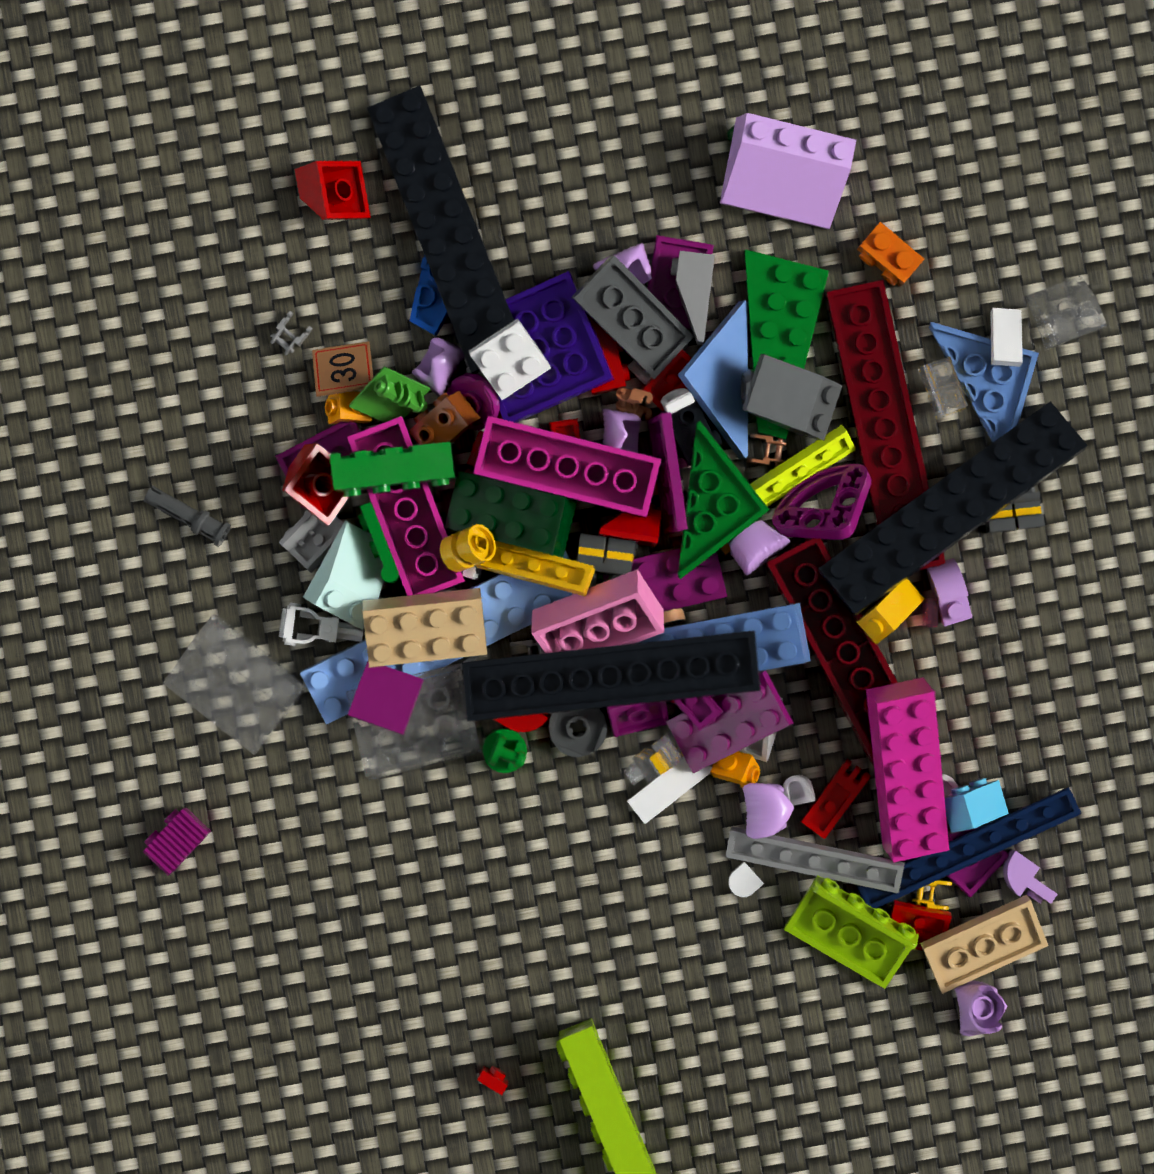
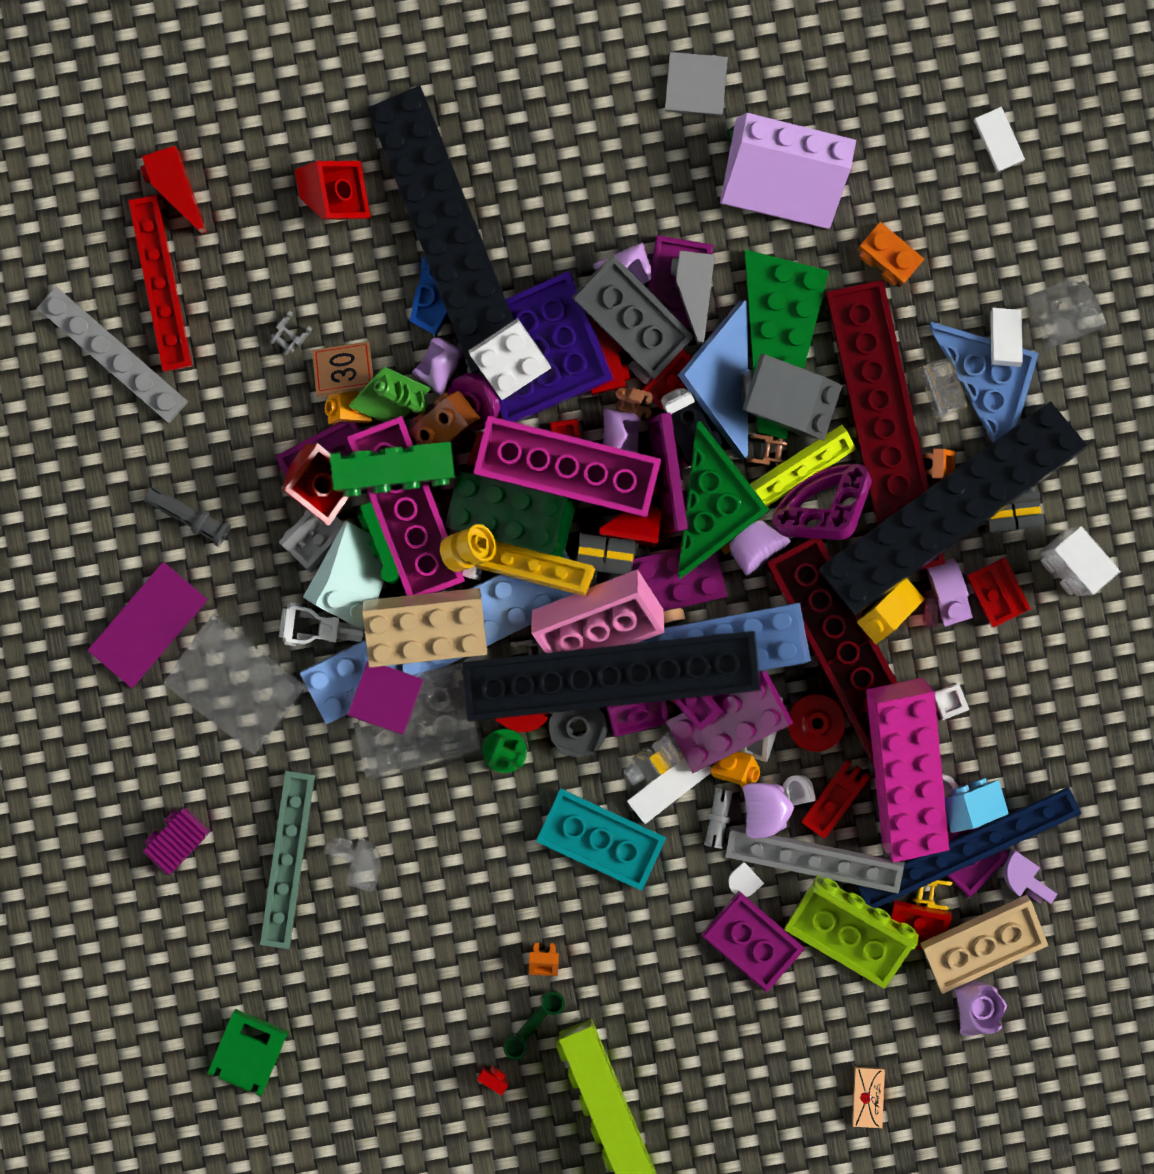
(112, 354): none -> light grey plate
(148, 625): none -> magenta tile
(160, 283): none -> red plate
(170, 179): none -> red slope
(244, 1058): none -> green container
(287, 859): none -> sand green plate
(365, 860): none -> clear brick
(514, 1044): none -> dark green bar
(543, 963): none -> orange tile
(601, 839): none -> teal plate
(696, 84): none -> light grey tile
(718, 818): none -> light grey pin
(752, 941): none -> magenta tile
(814, 707): none -> red piece
(868, 1097): none -> light nougat tile
(942, 463): none -> orange tile
(950, 701): none -> white tile
(998, 592): none -> red plate
(999, 139): none -> white tile
(1078, 562): none -> white brick

